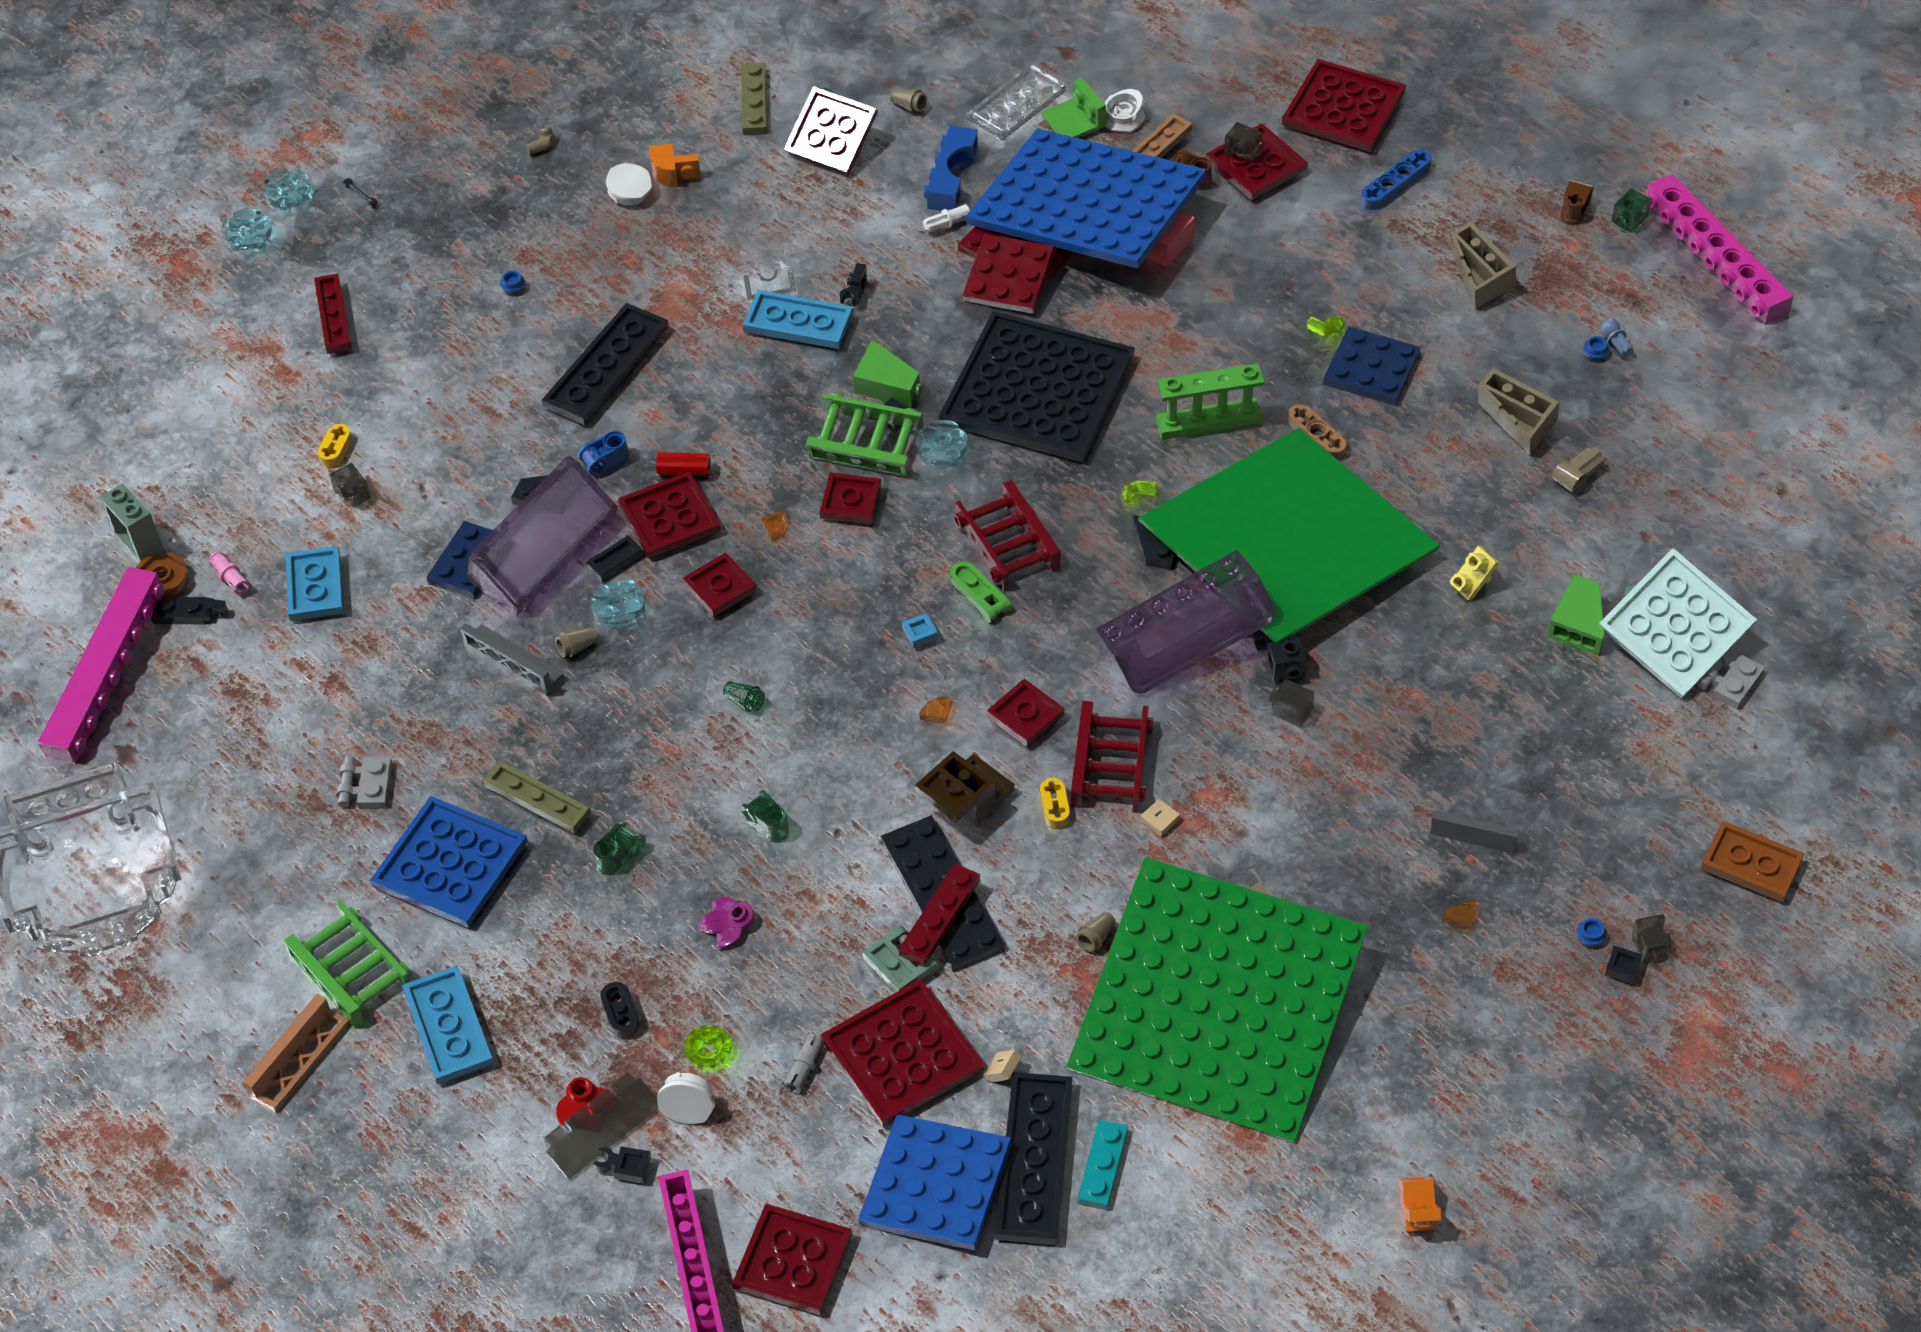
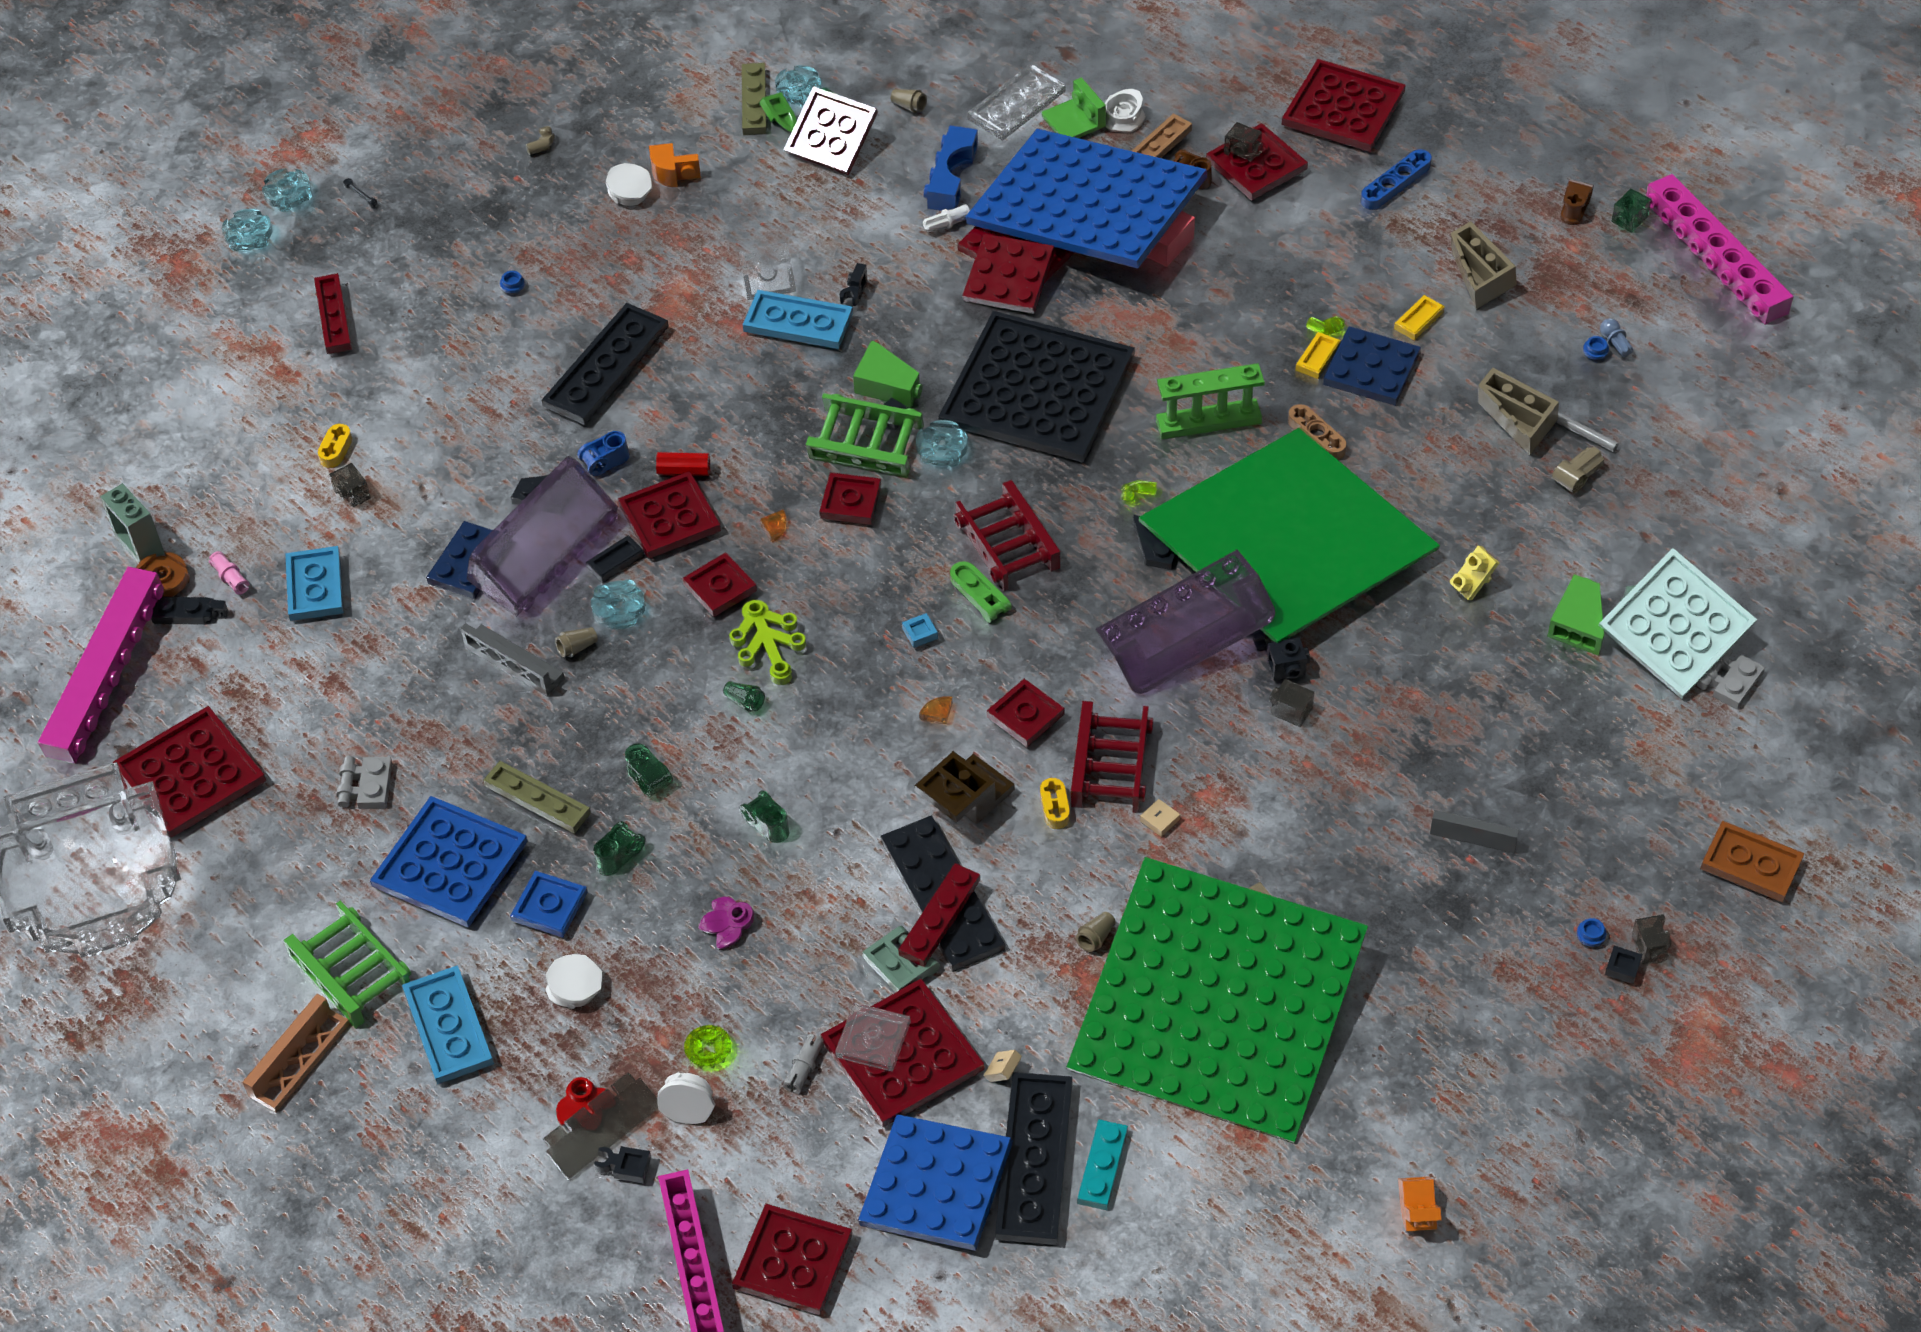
(193, 768): none -> dark red plate
(549, 904): none -> blue plate
(573, 981): none -> white hat
(620, 1011): black plate -> none
(646, 770): none -> clear green piece
(757, 613): none -> lime plant
(779, 110): none -> bright green plate
(788, 84): none -> clear light blue plate
(873, 1037): none -> clear plate
(1318, 355): none -> yellow tile
(1419, 317): none -> yellow tile
(1461, 915): clear orange tile -> none
(1587, 432): none -> light grey bar

